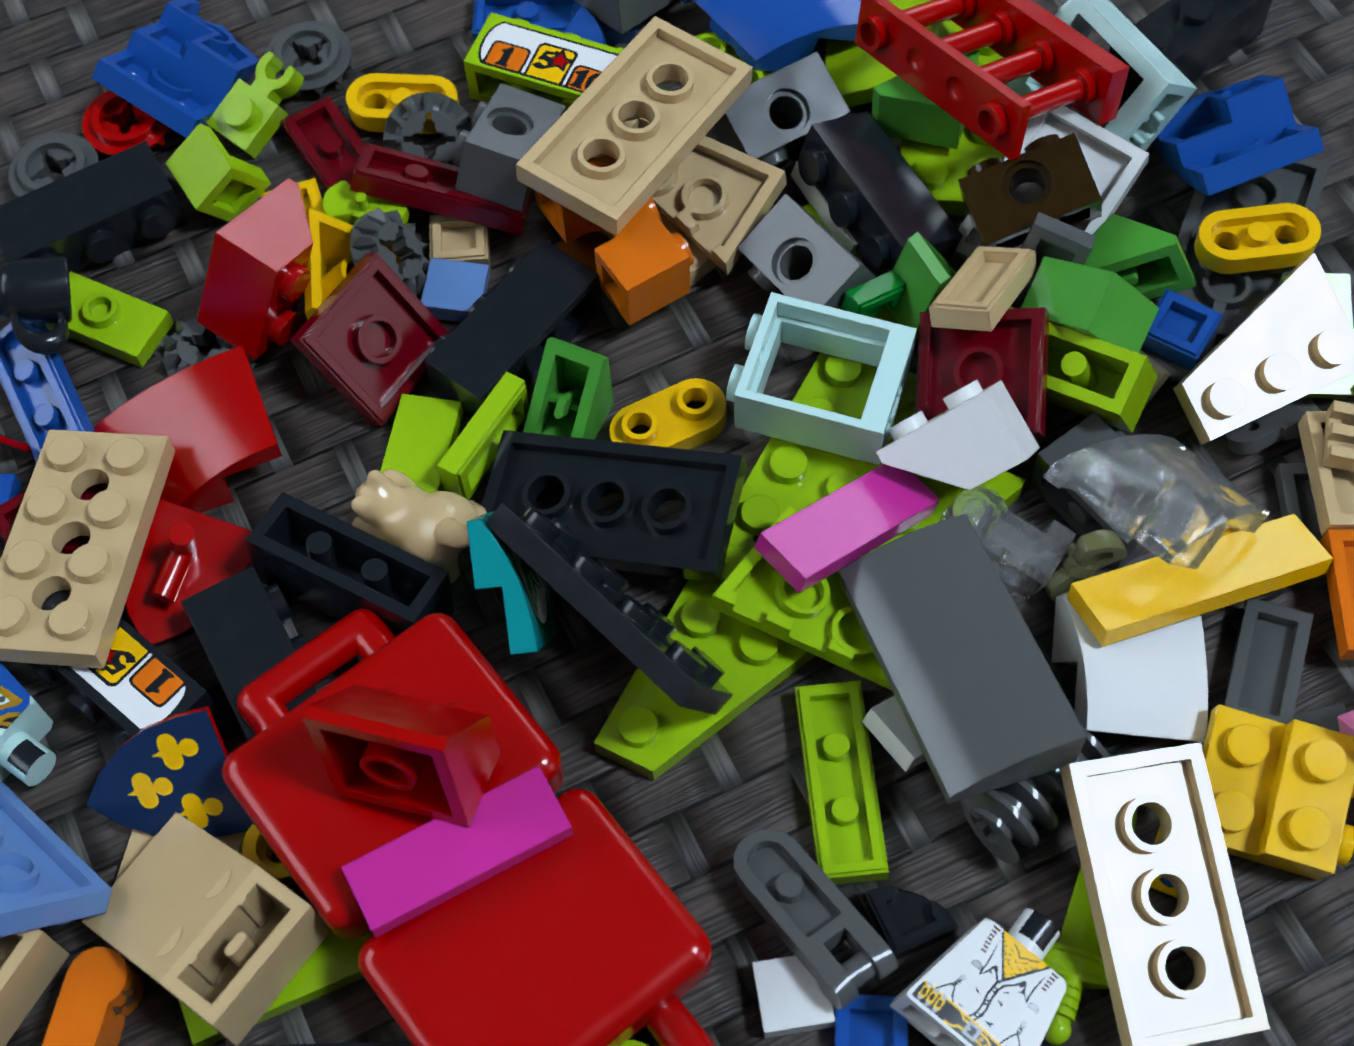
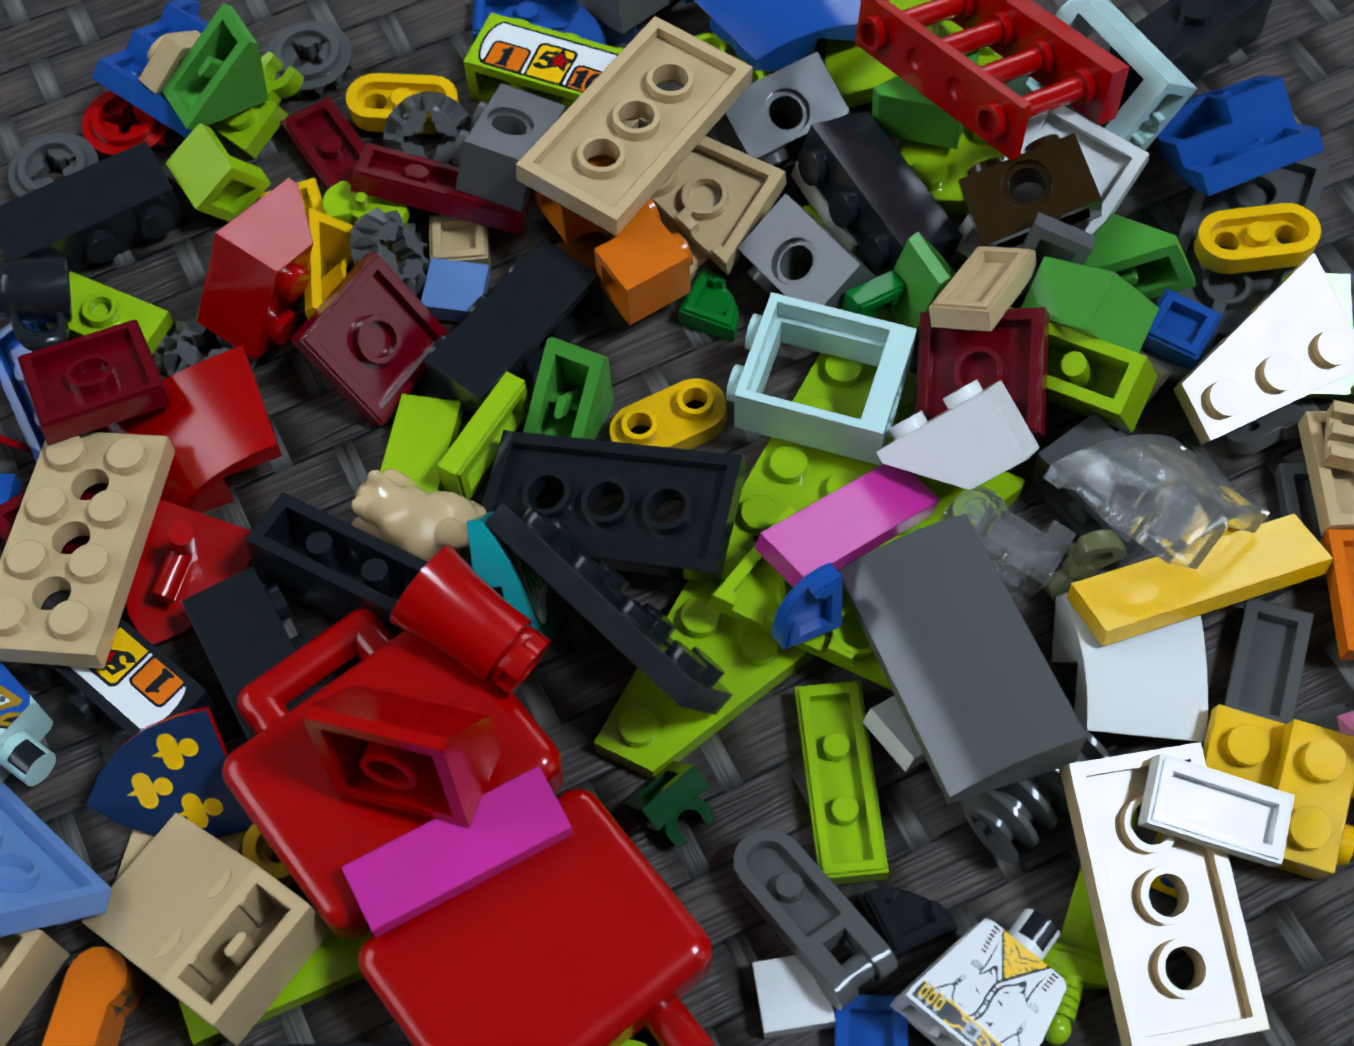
(93, 381): none -> dark red tile
(165, 58): none -> tan plate
(218, 73): none -> bright green slope
(470, 621): none -> red plant
(666, 797): none -> dark green tile
(710, 306): none -> green tile
(810, 608): none -> blue tile
(1216, 810): none -> white tile

